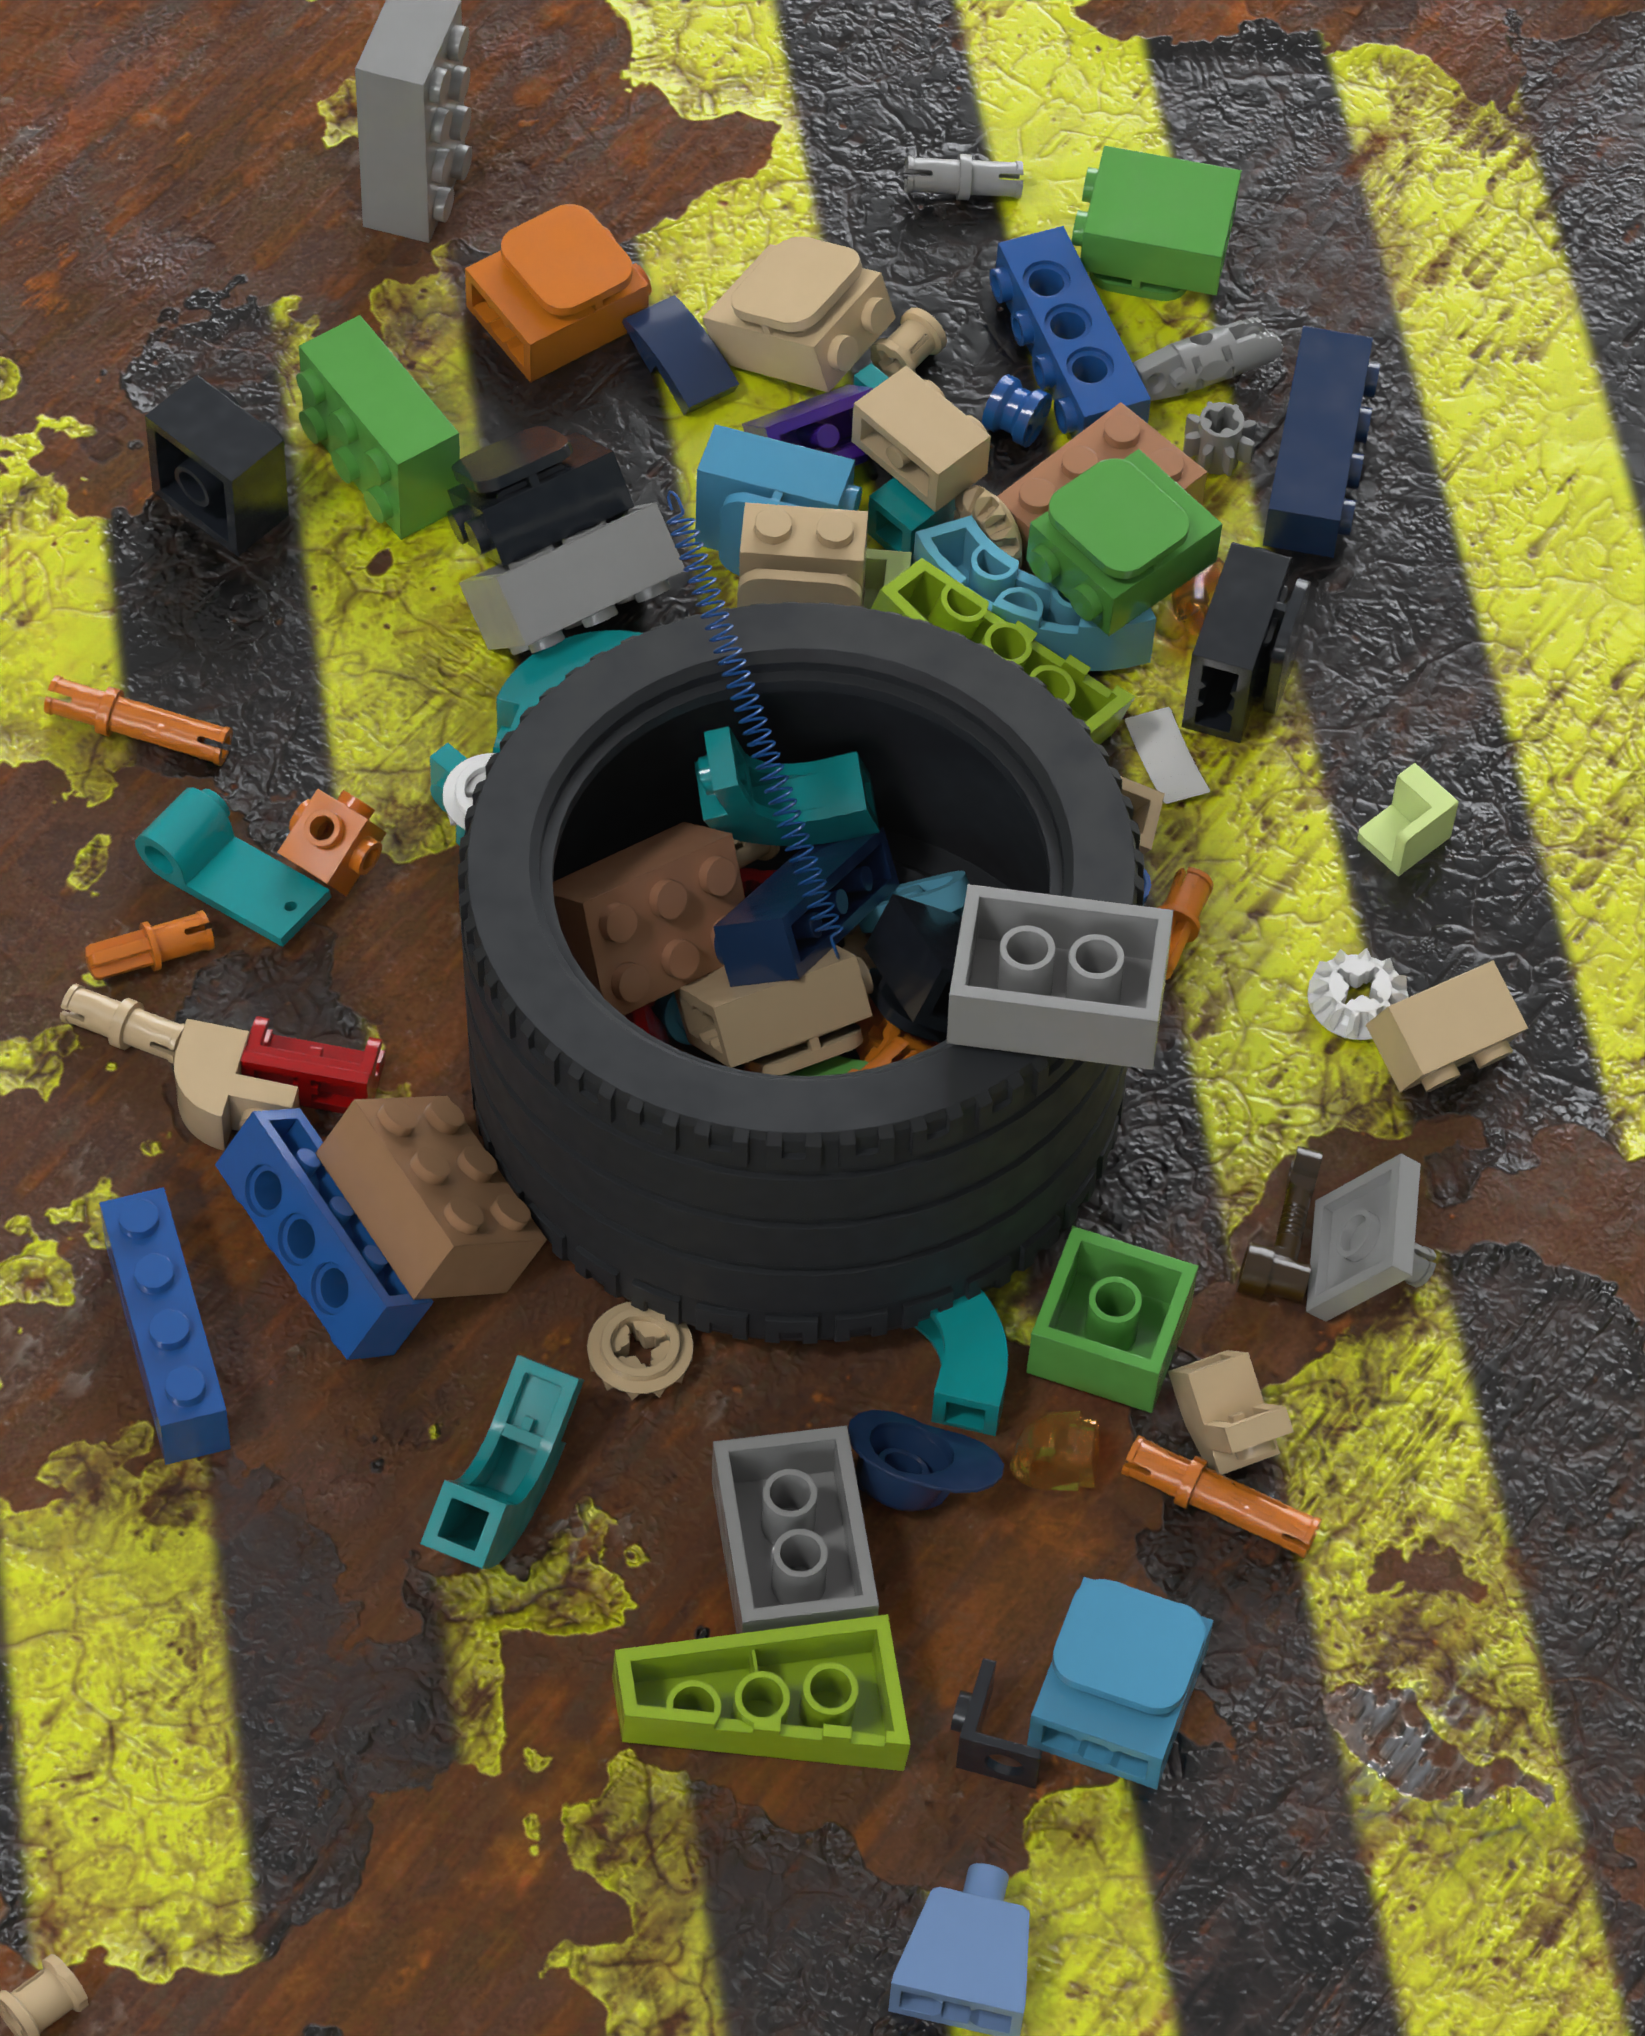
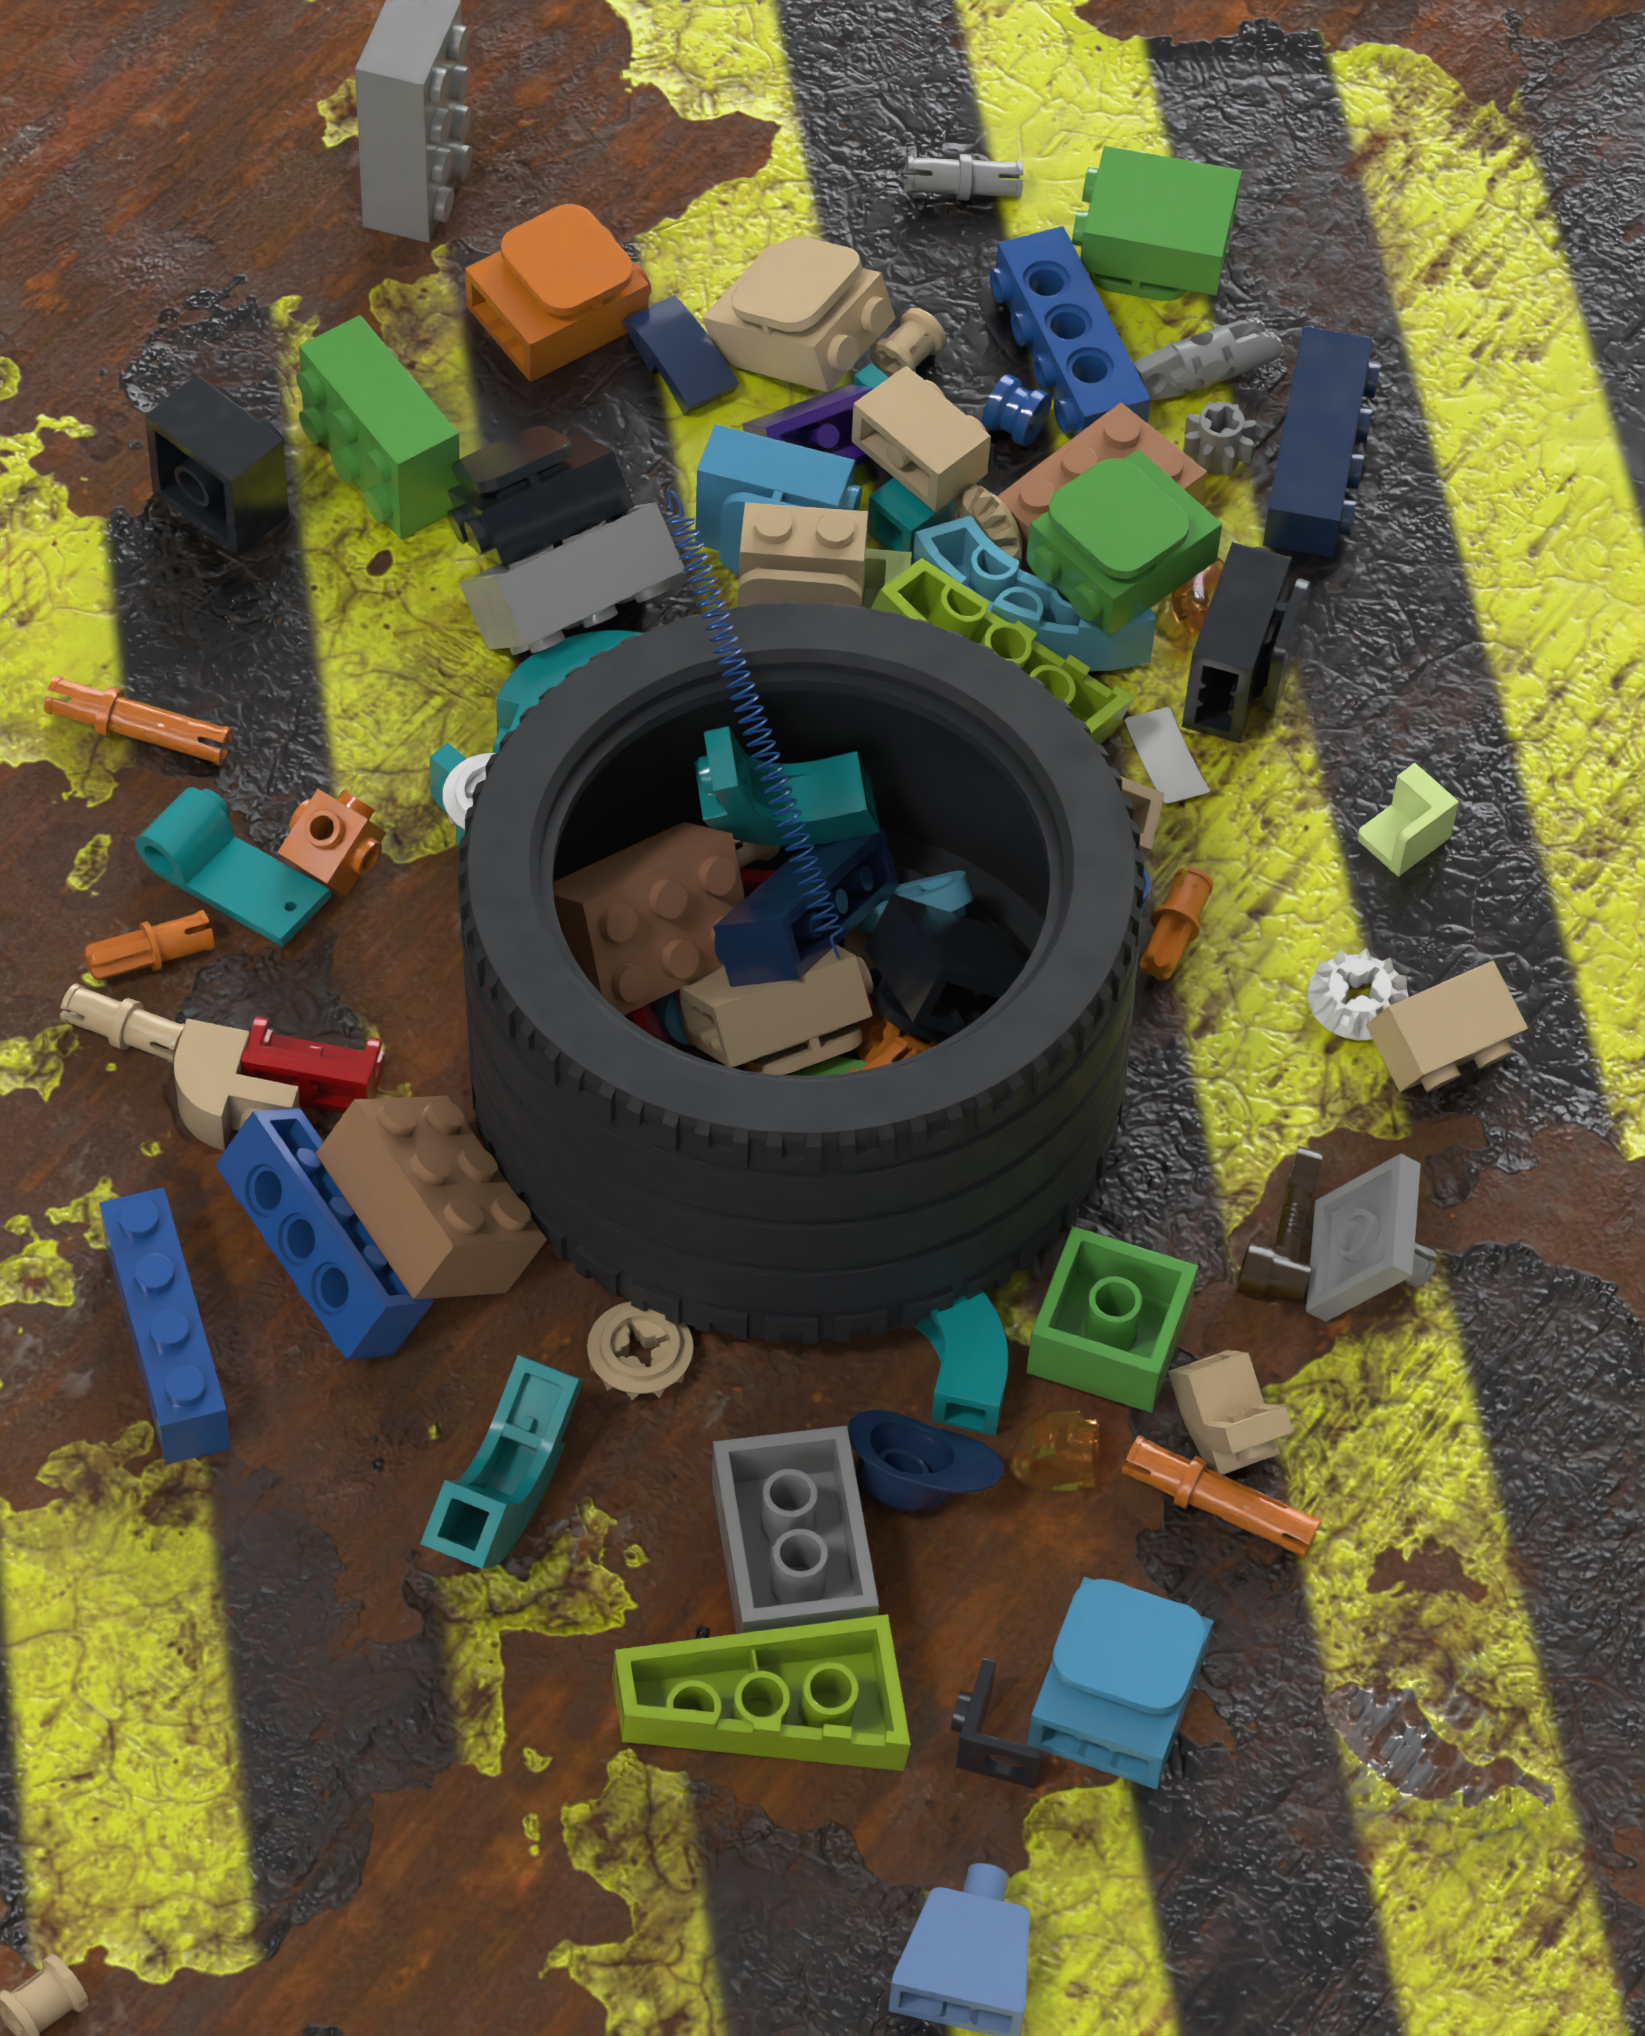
(1059, 976): light grey brick -> none

